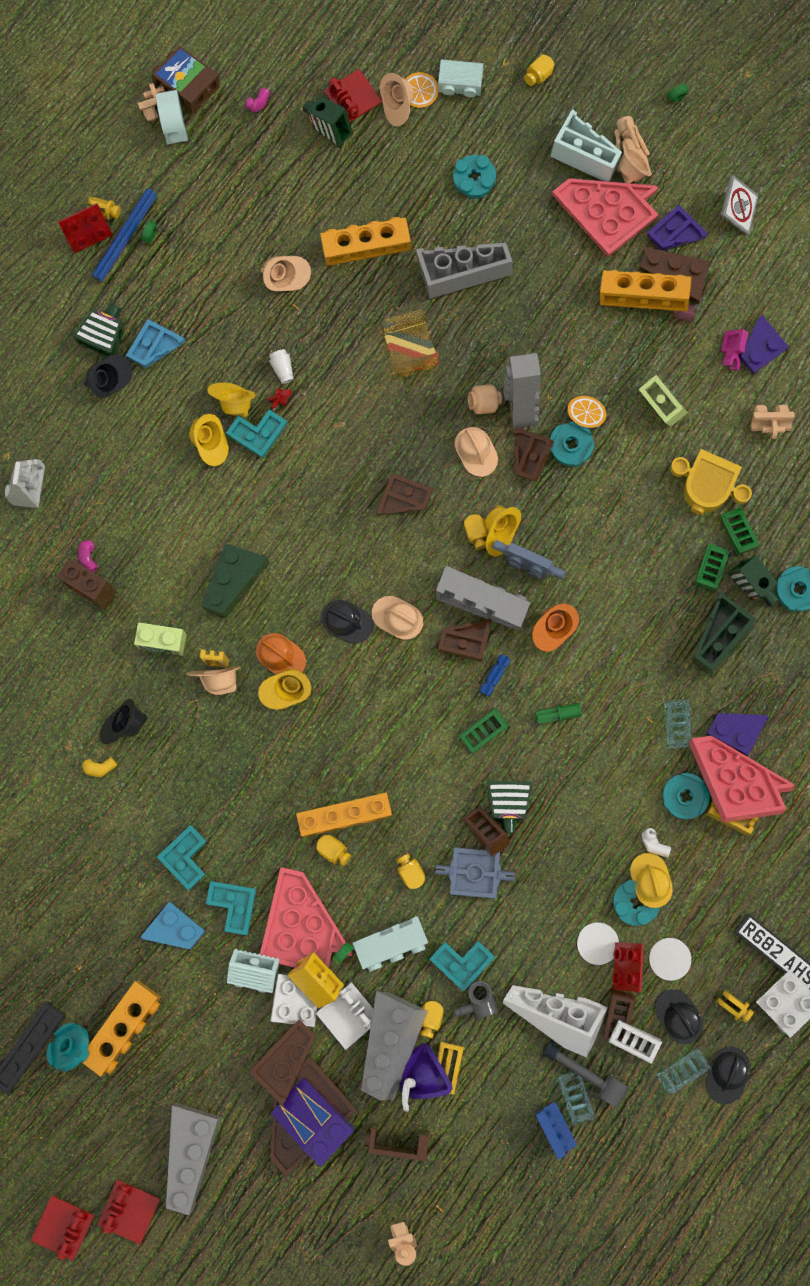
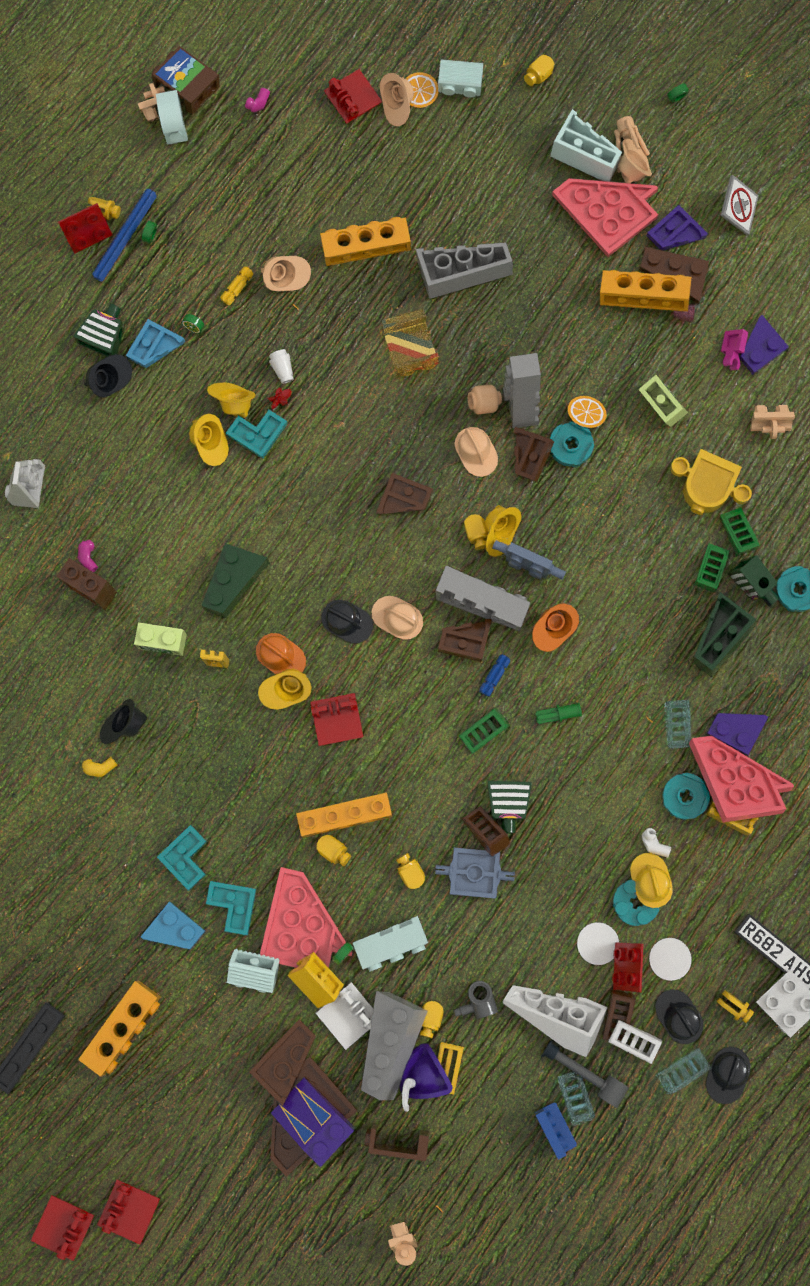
(68, 1047): teal plate -> none
(189, 1152): light grey wedge -> none
(193, 323): none -> green tile
(217, 681): light nougat piece -> none
(236, 285): none -> yellow axle
(291, 1003): white hinge -> none
(329, 120): dark green torso -> none
(336, 719): none -> red hinge
(462, 970): teal plate -> none
(478, 165): teal plate -> none

